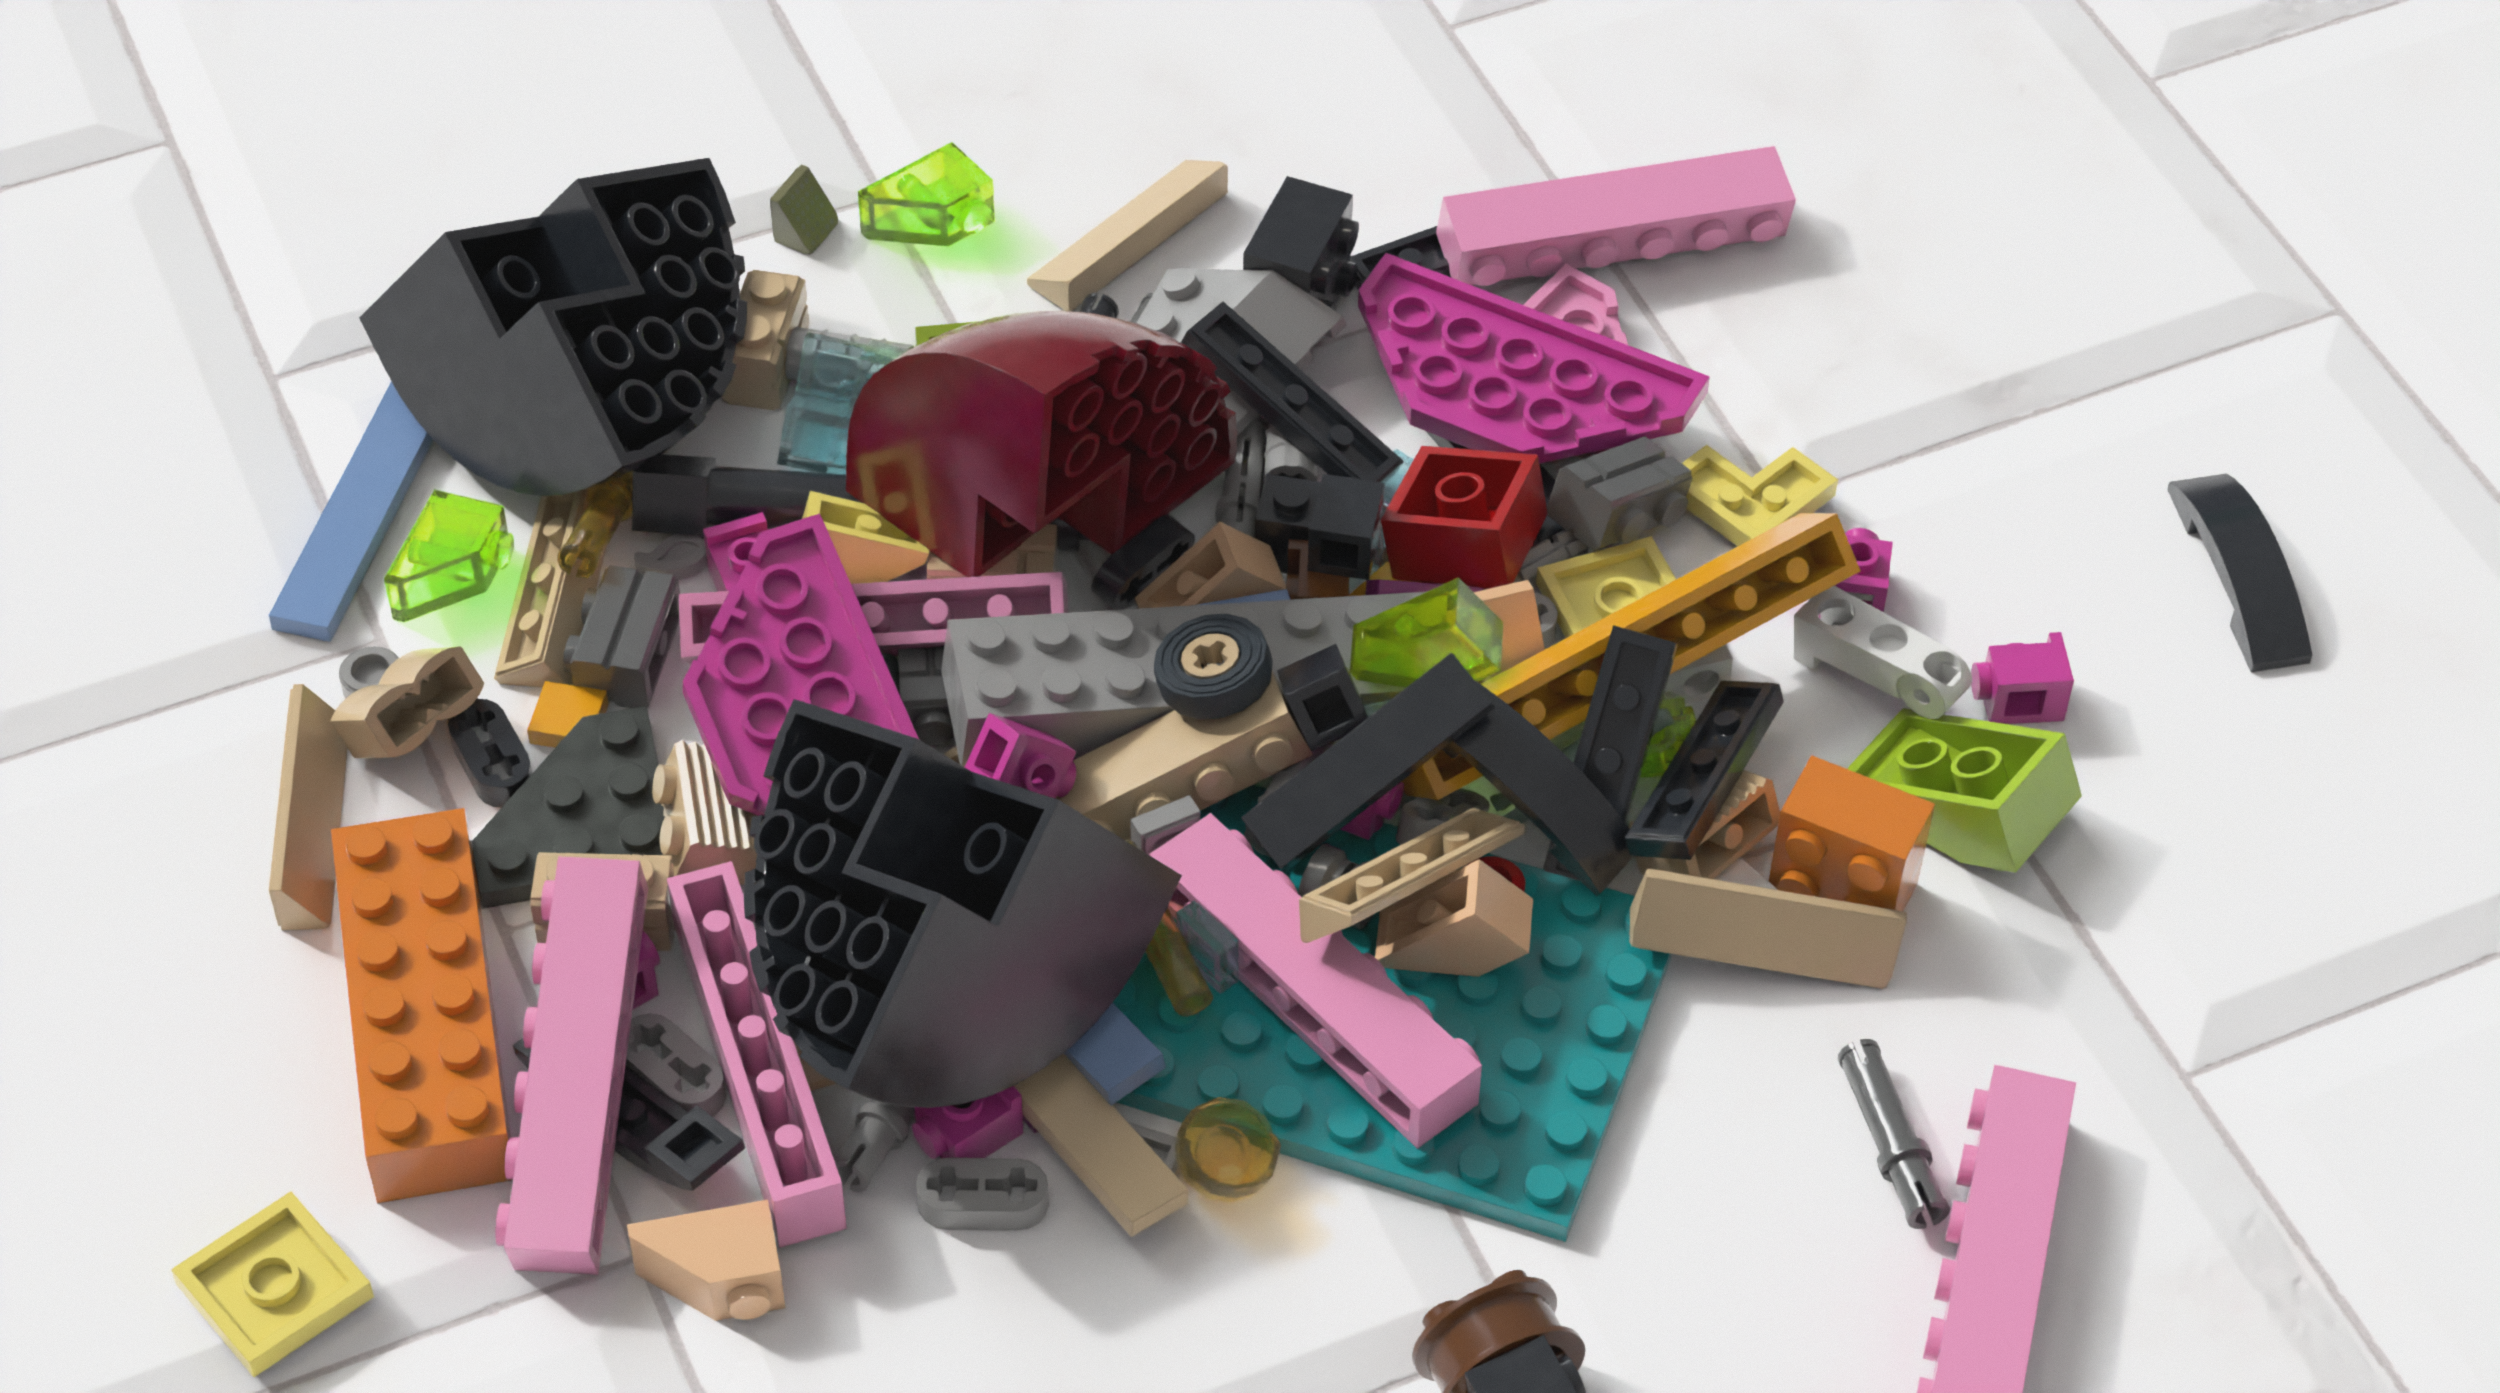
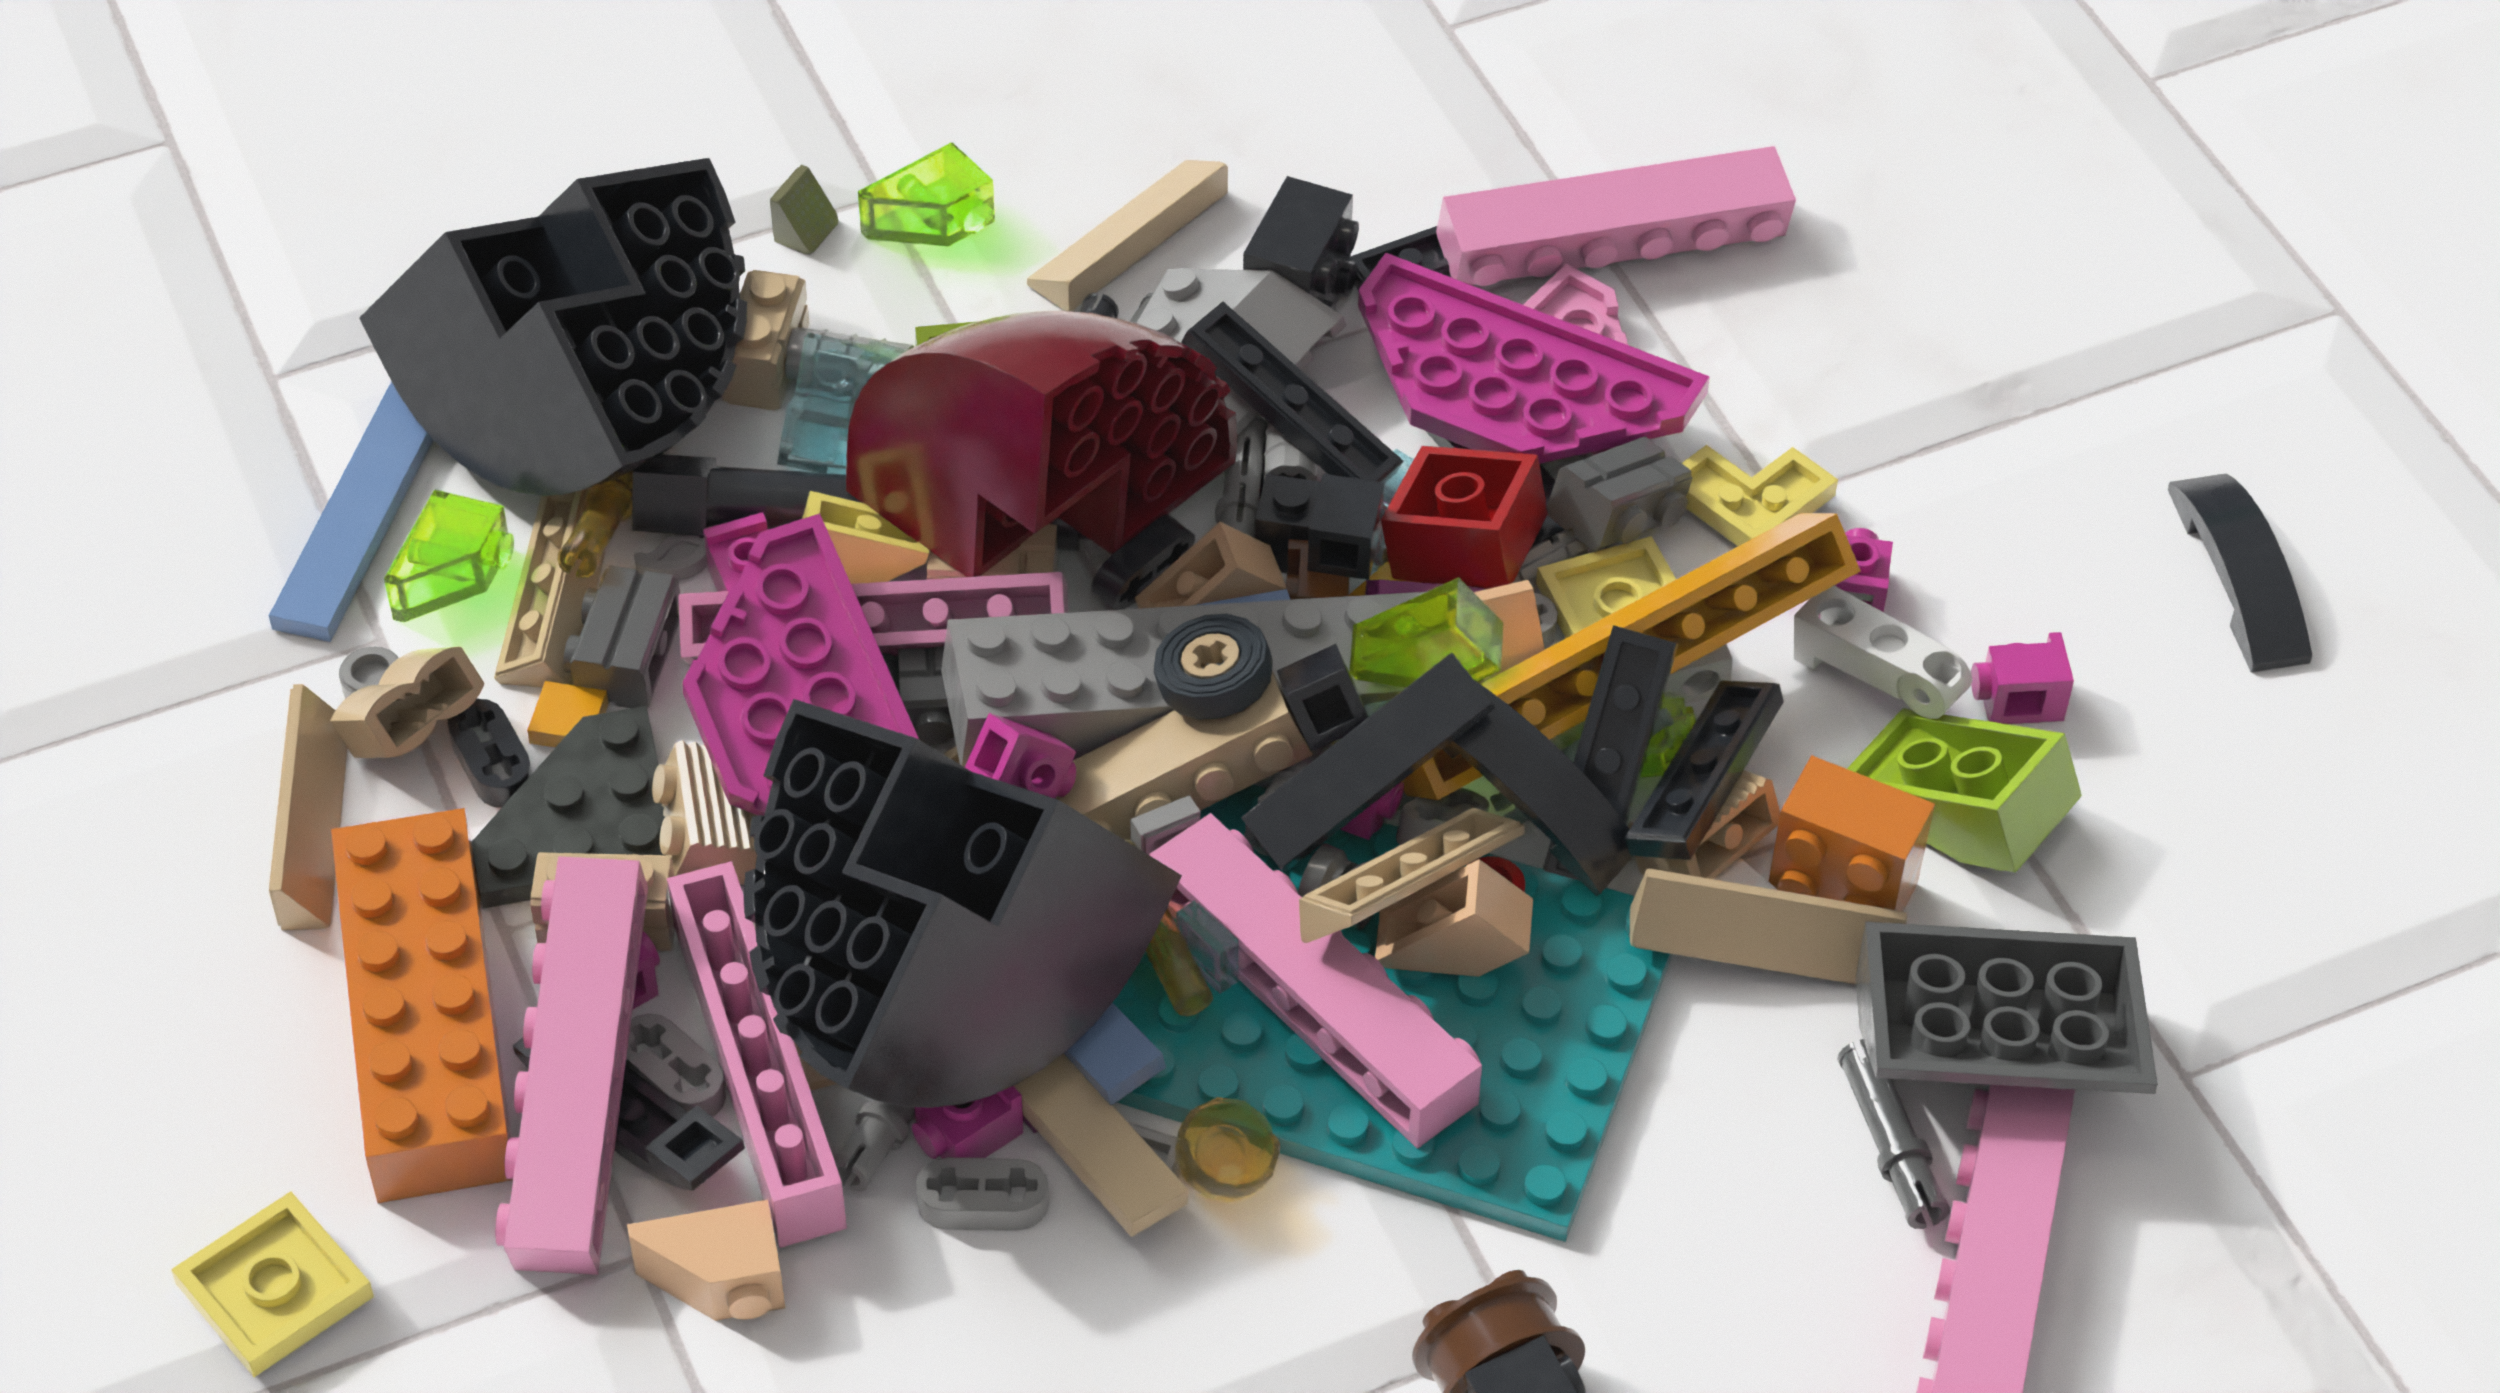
(2004, 1008): none -> dark grey slope

